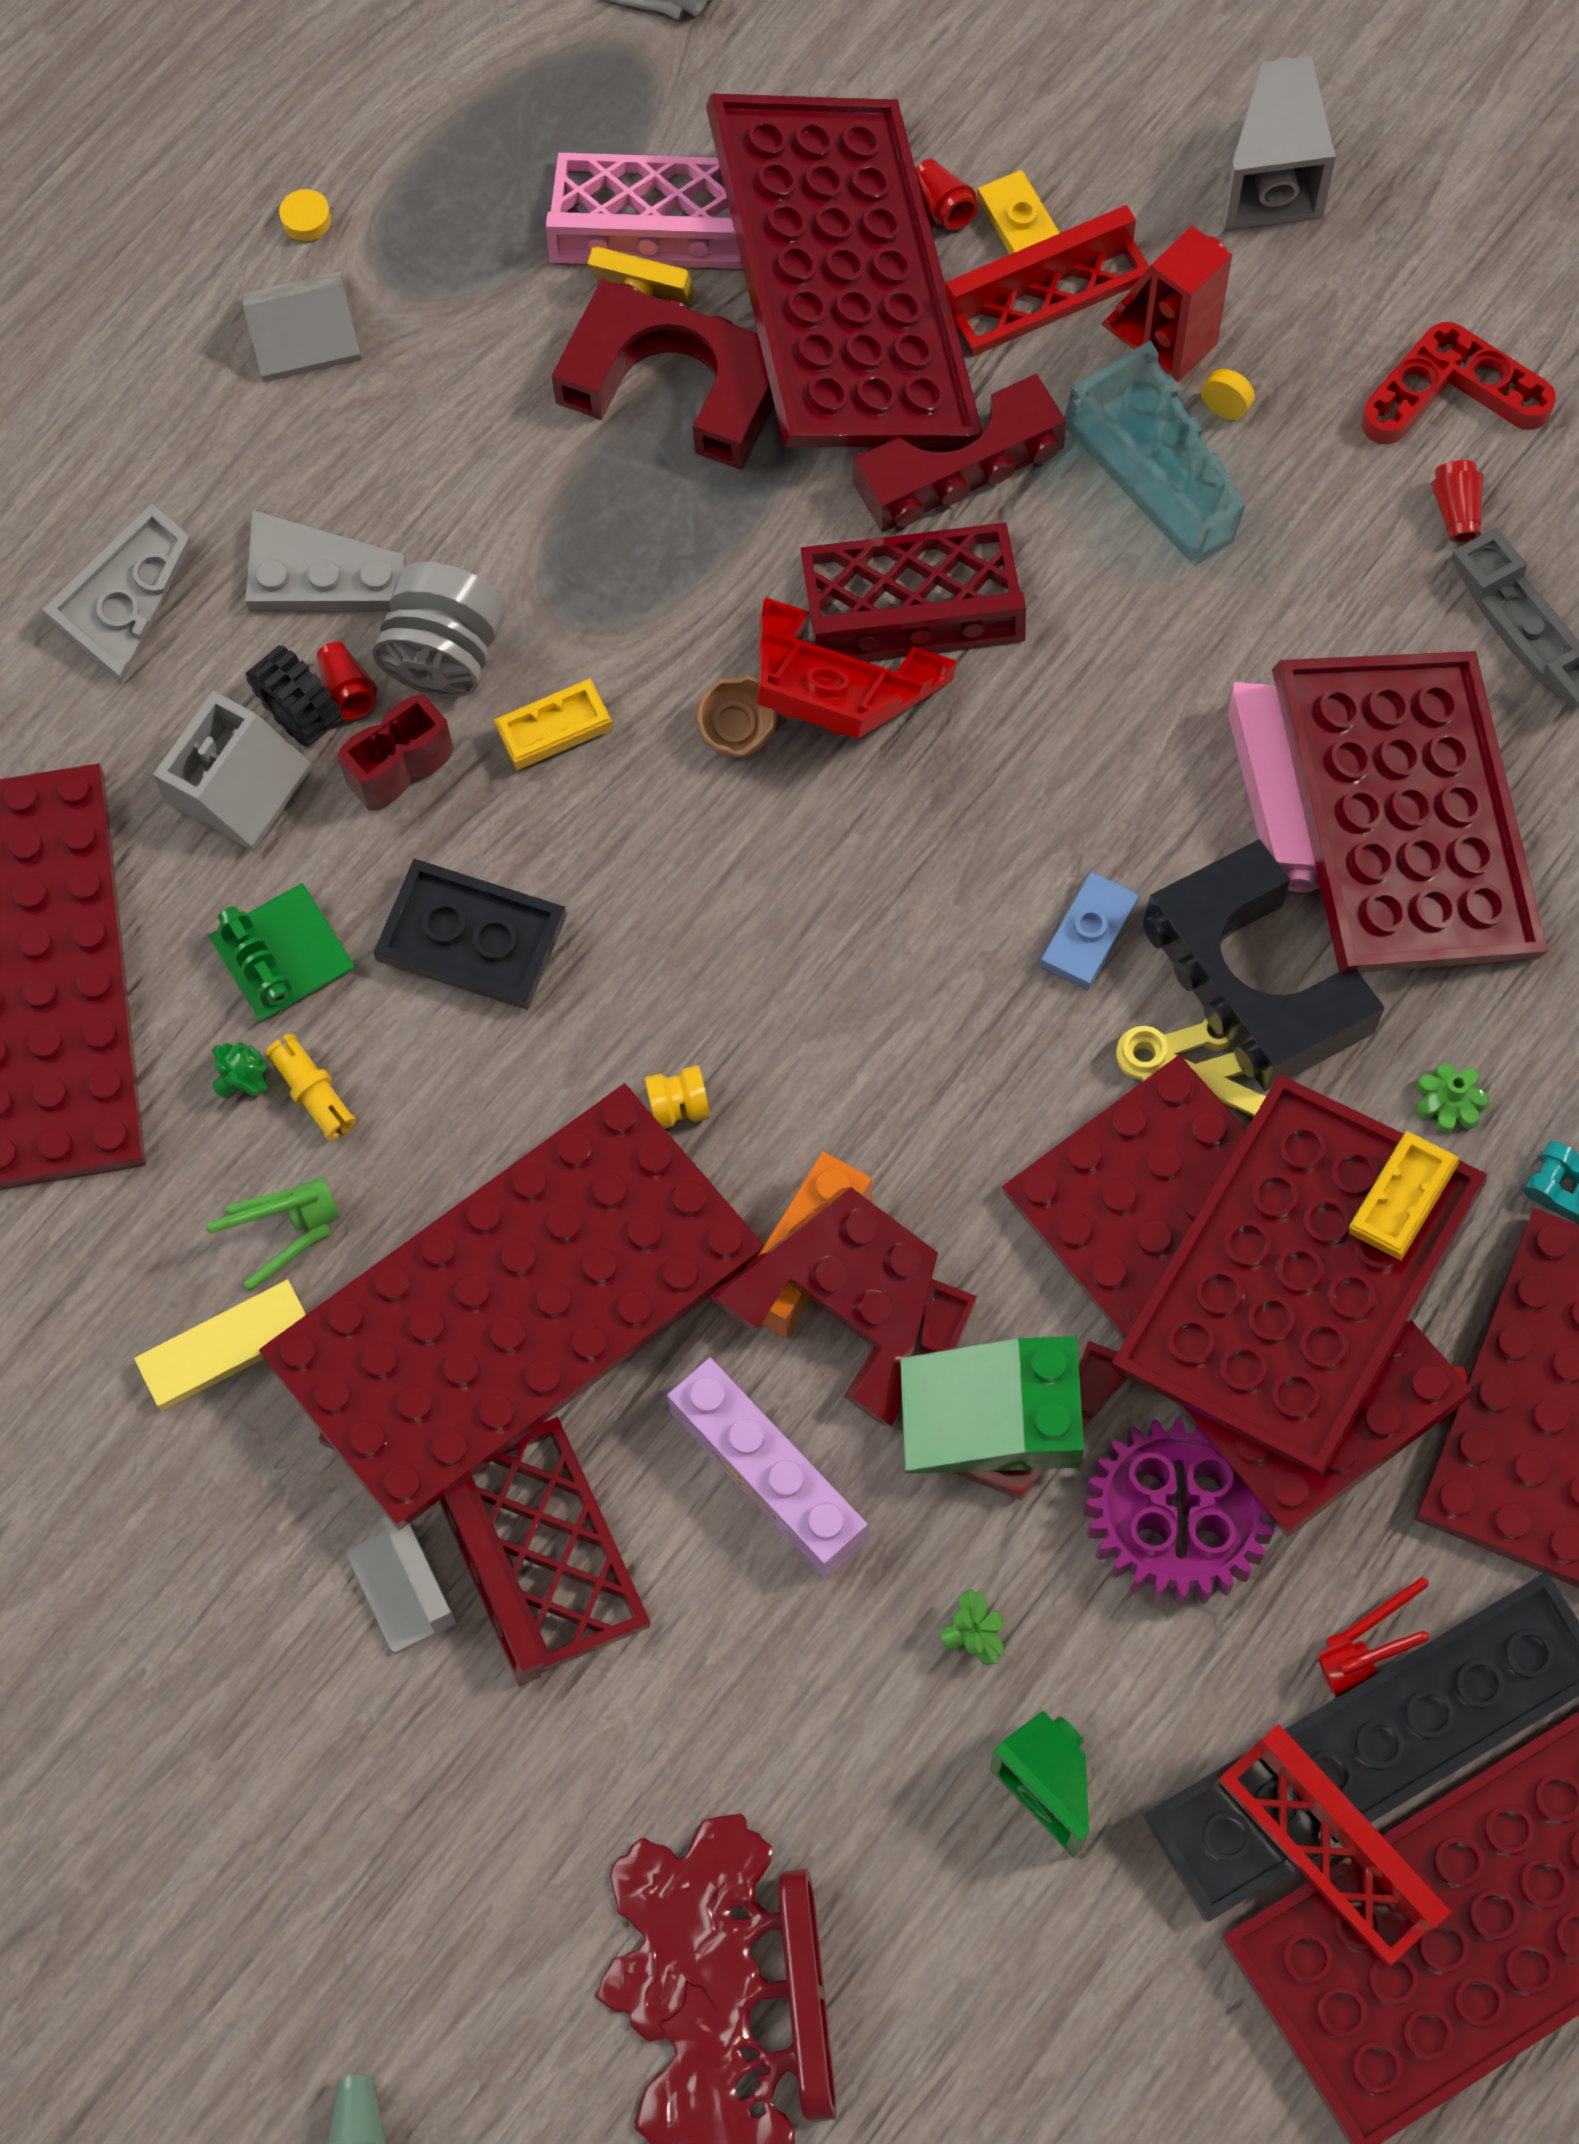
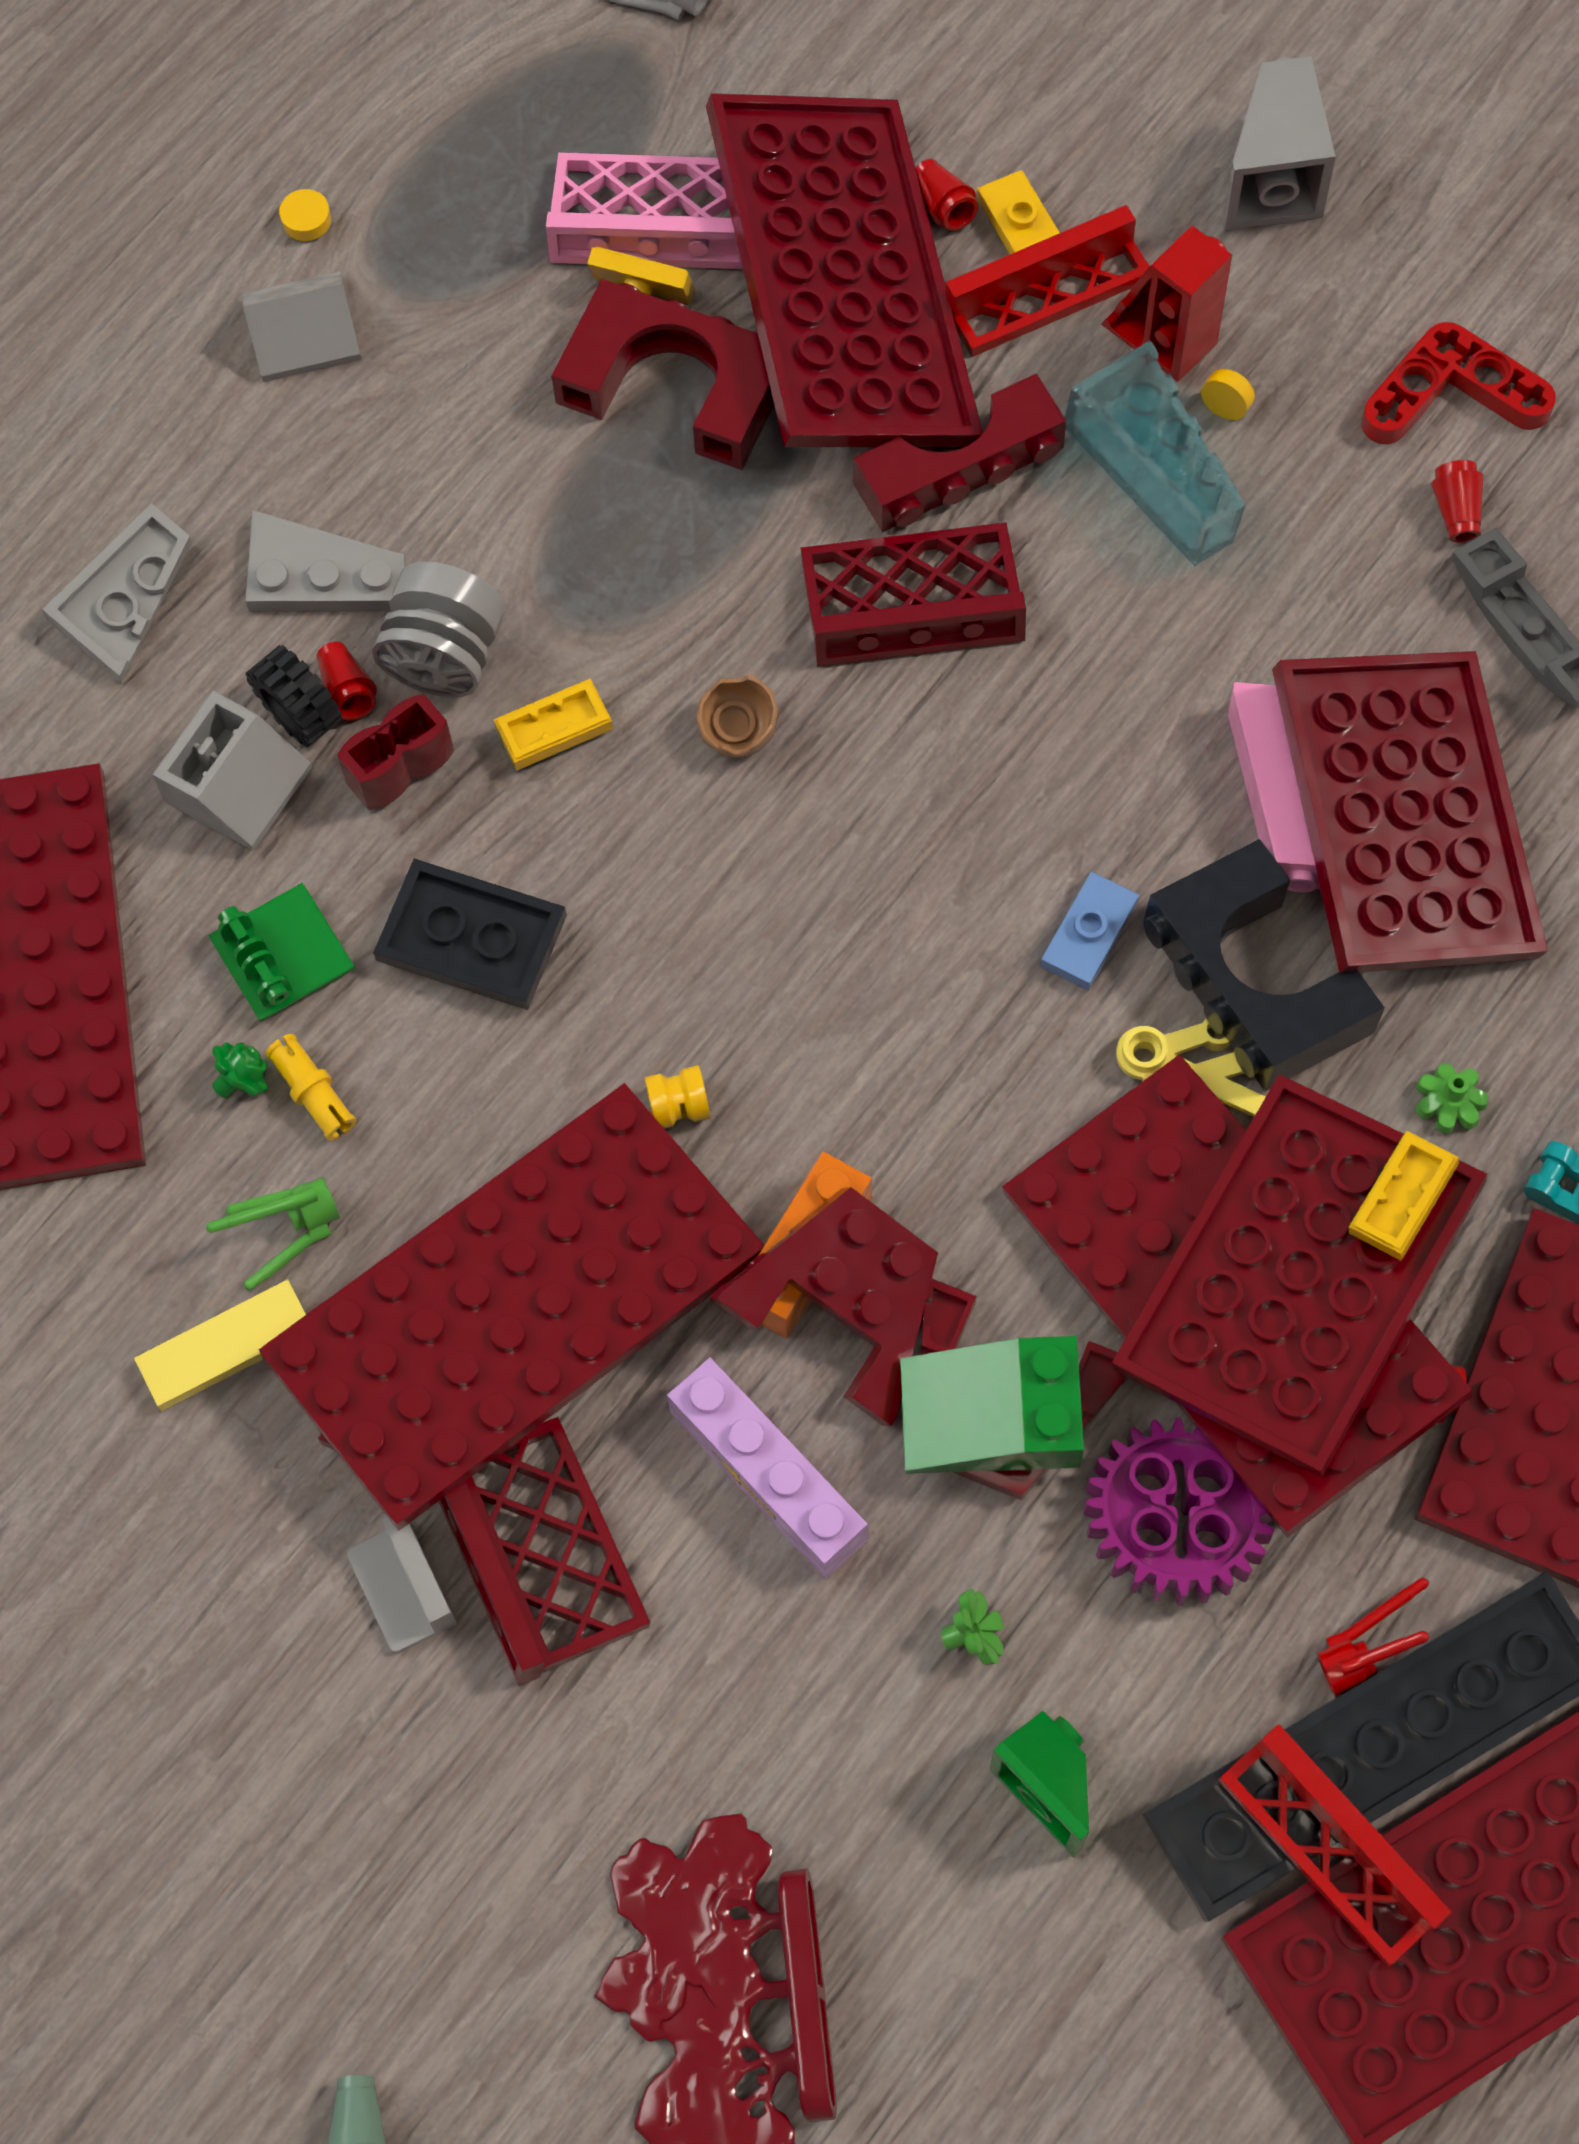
(833, 687): red wing -> none

